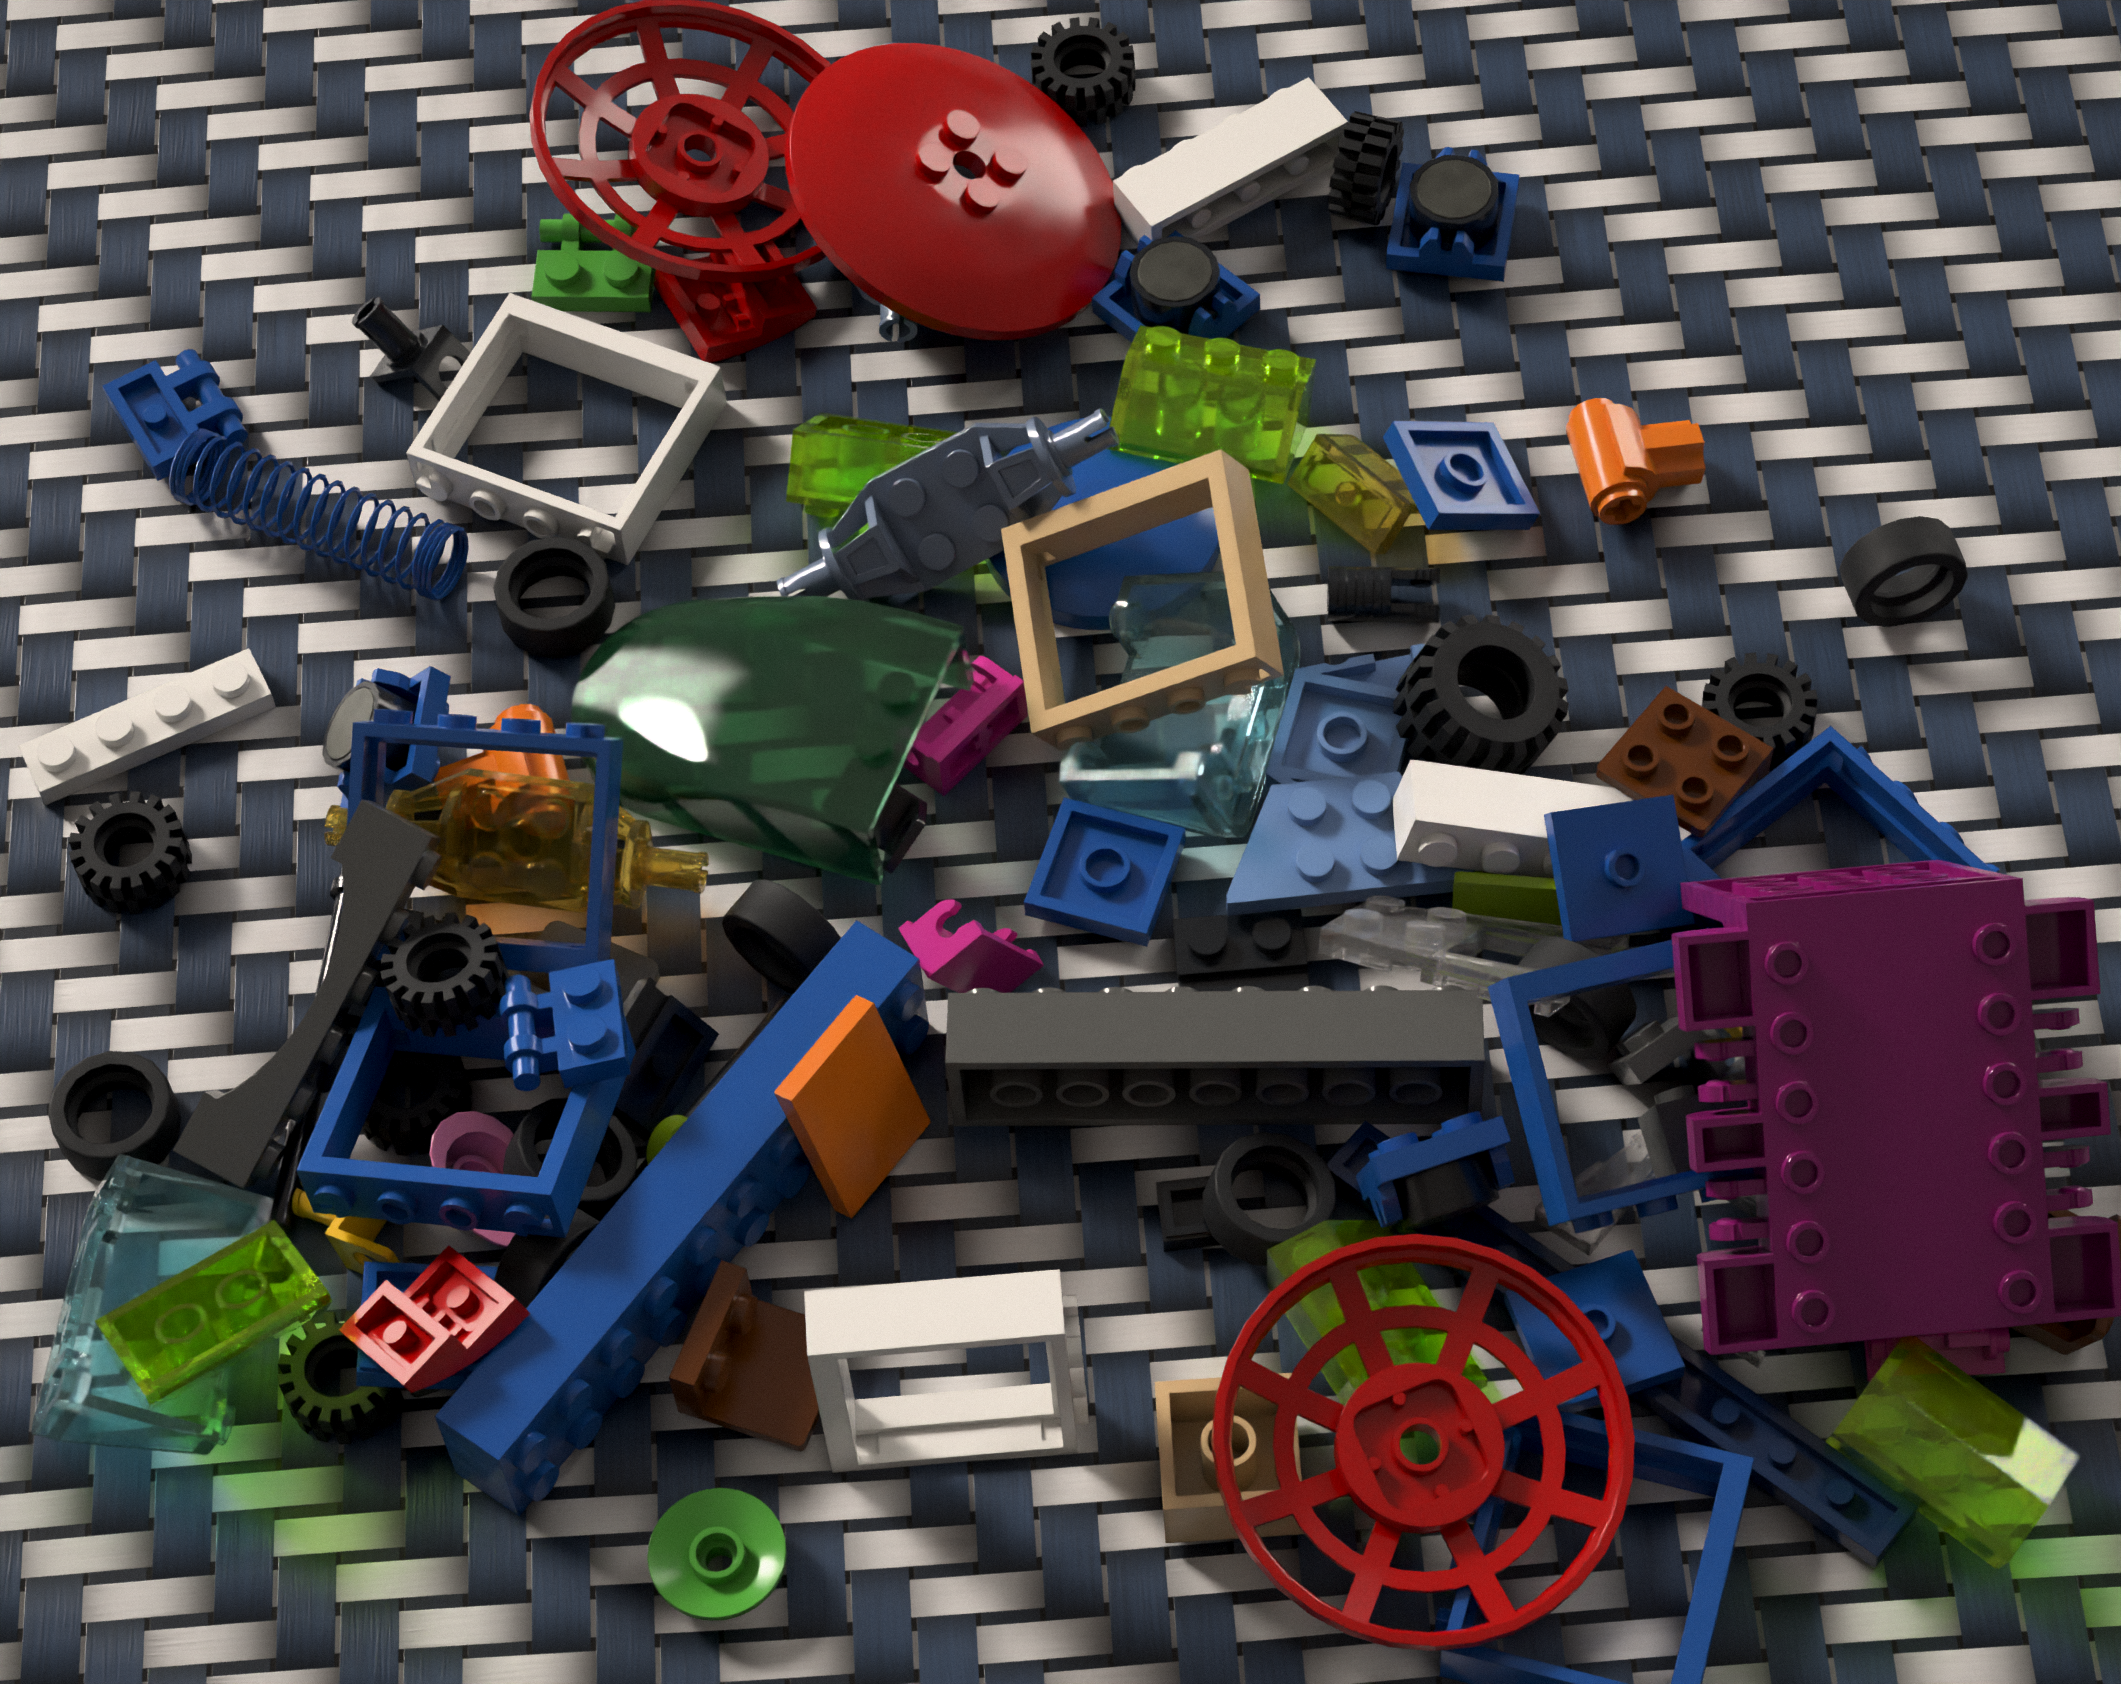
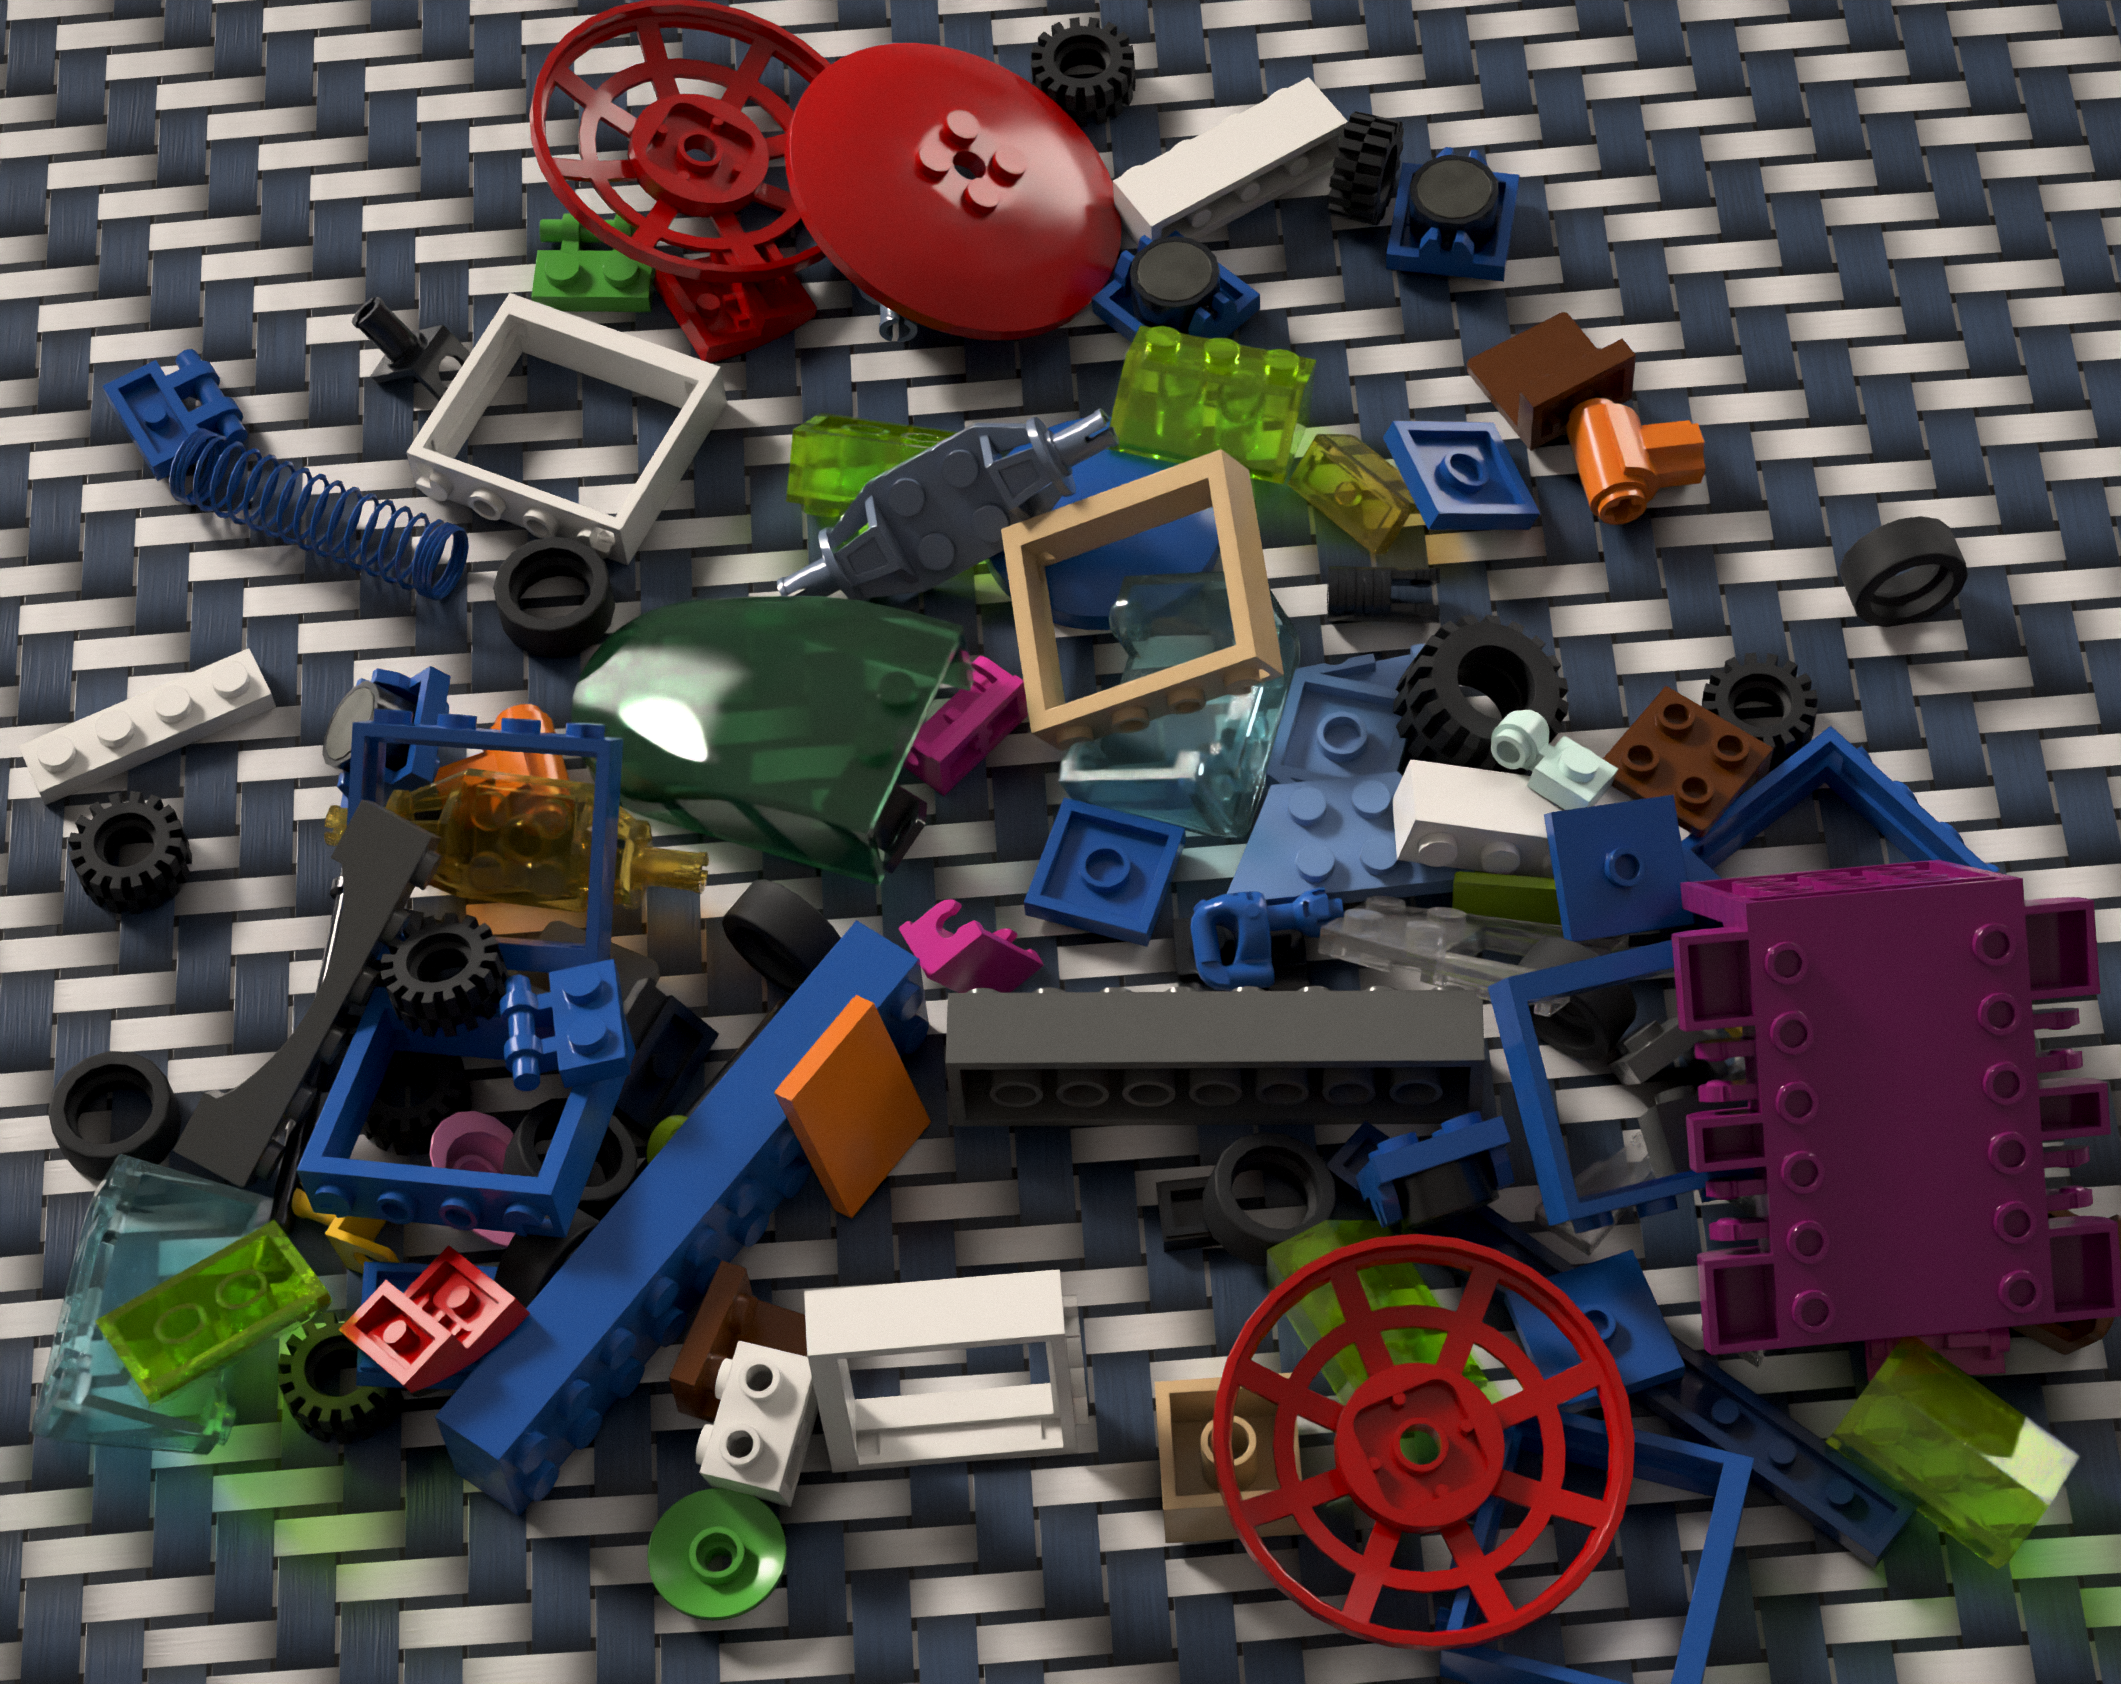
(759, 1424): none -> white brick
(1251, 926): none -> blue piece
(1548, 373): none -> reddish brown bracket
(1561, 773): none -> light aqua plate

